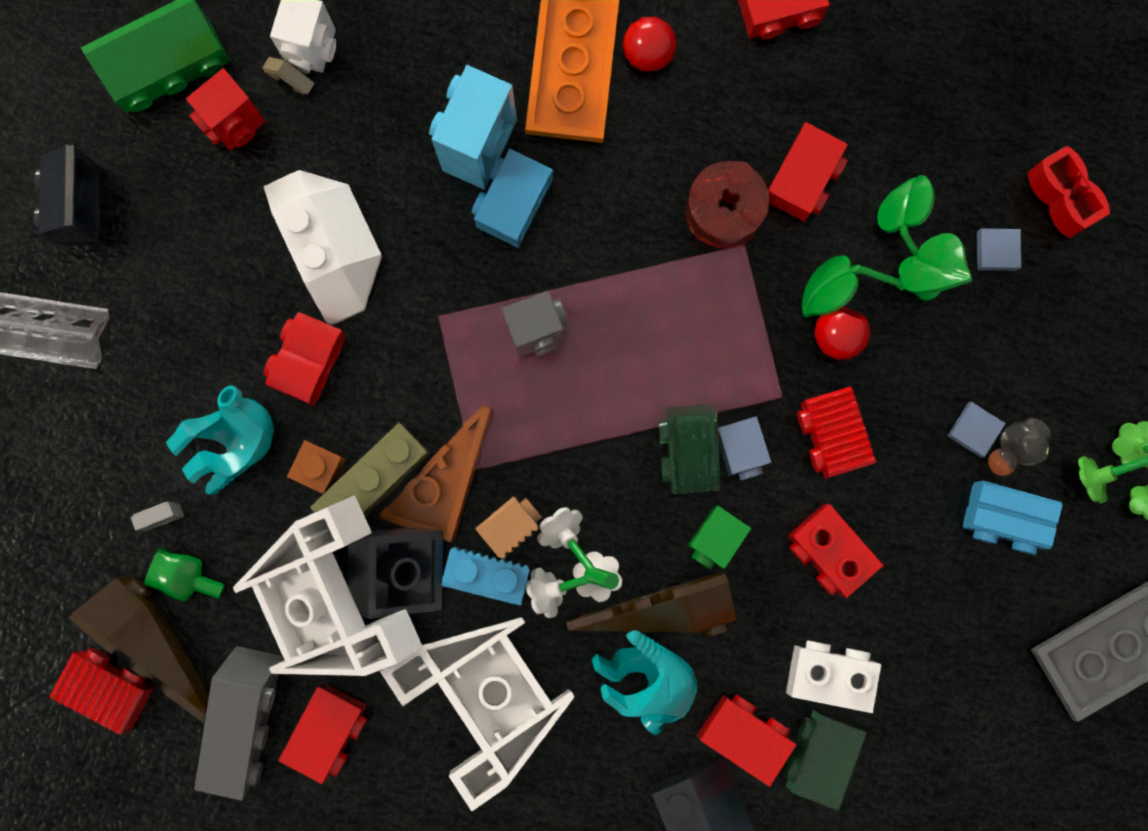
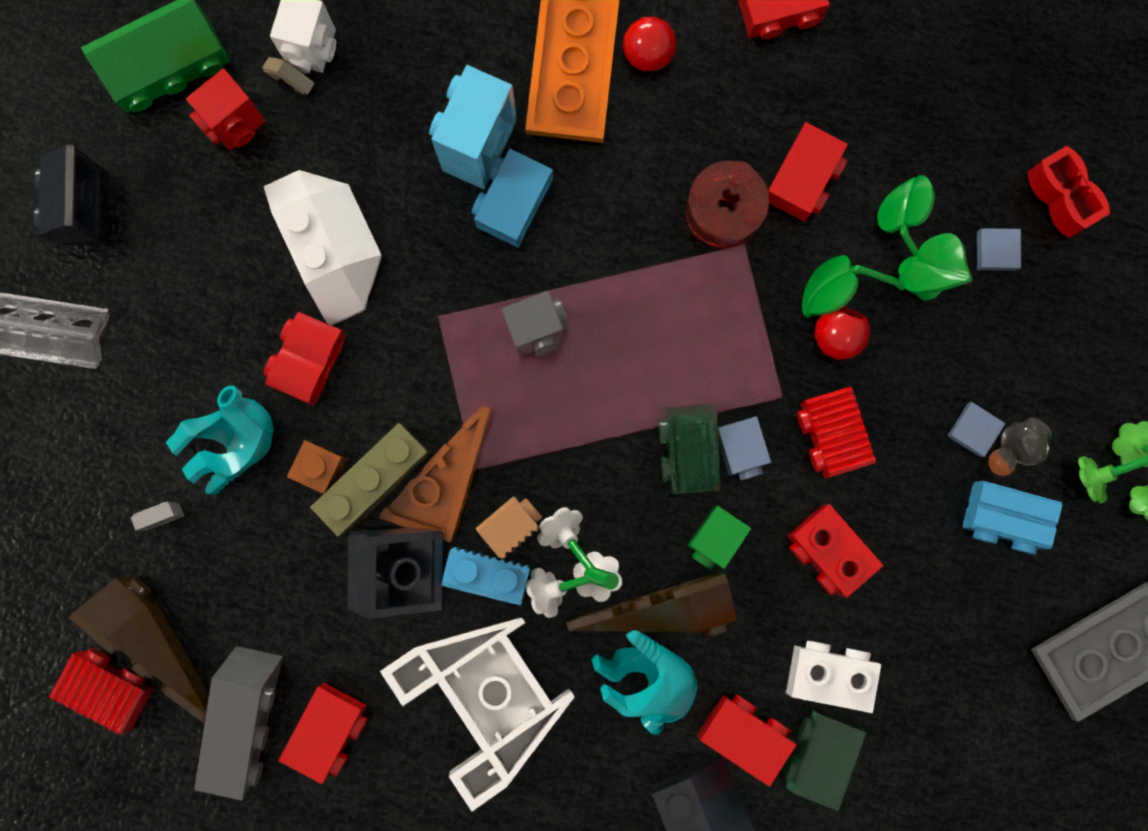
(180, 576): green piece -> none
(312, 604): white wedge -> none

